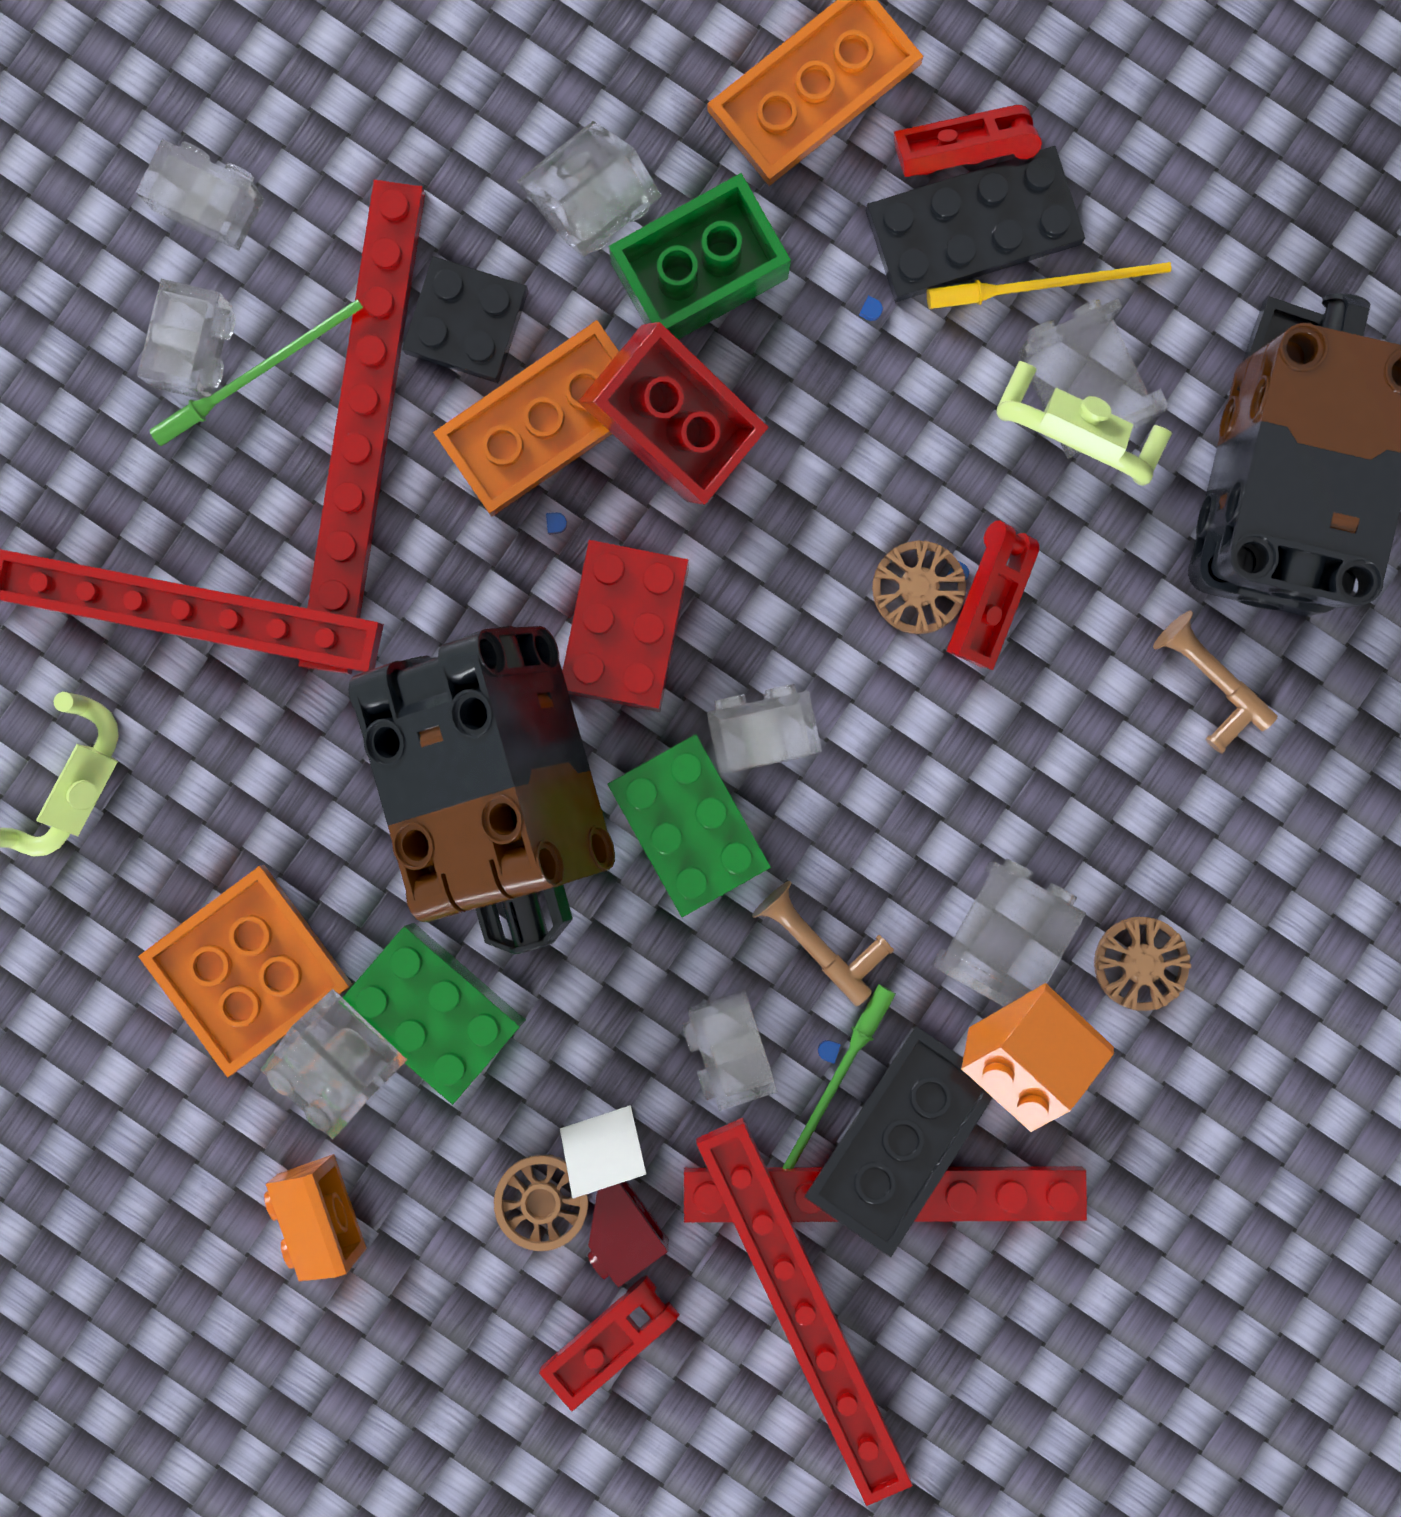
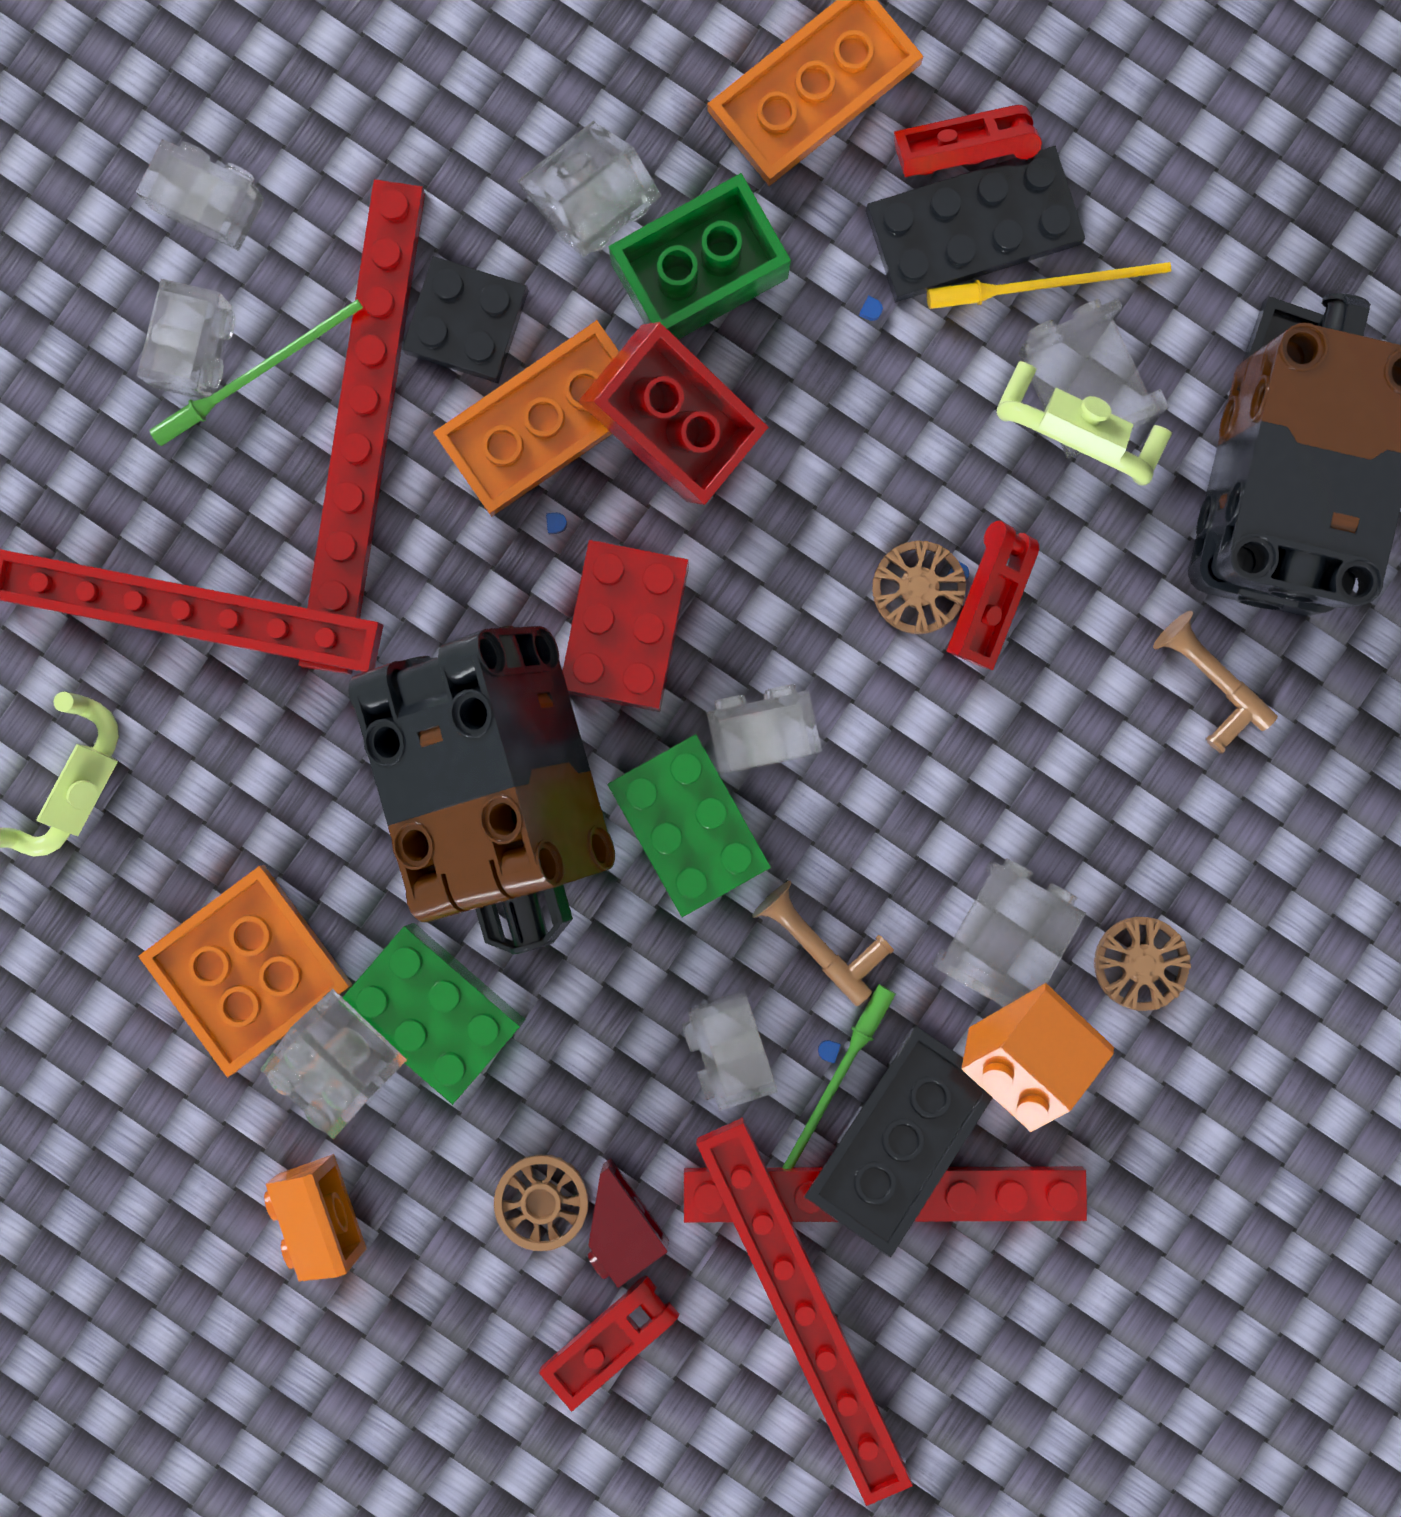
(602, 1152): white sticker -> none

